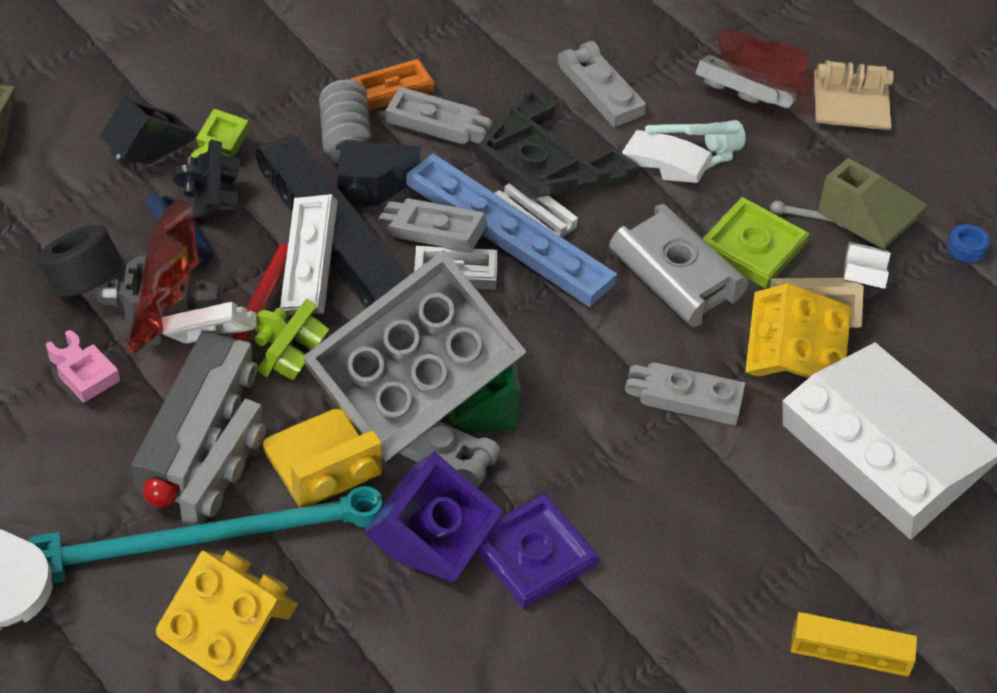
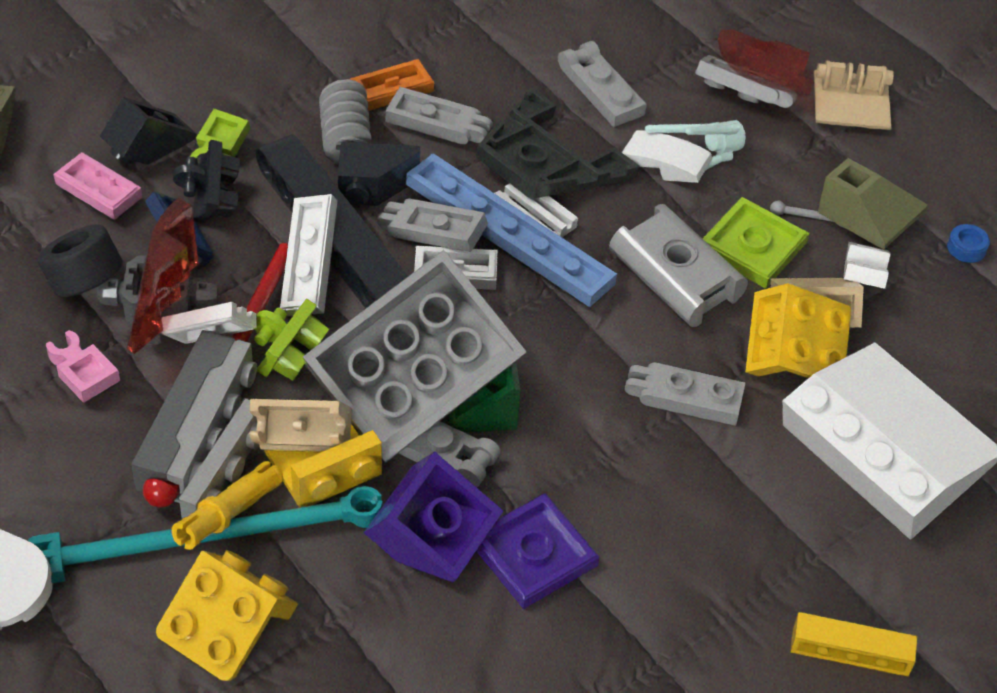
(98, 185): none -> bright pink plate
(216, 512): none -> yellow pin
(300, 424): none -> tan hinge

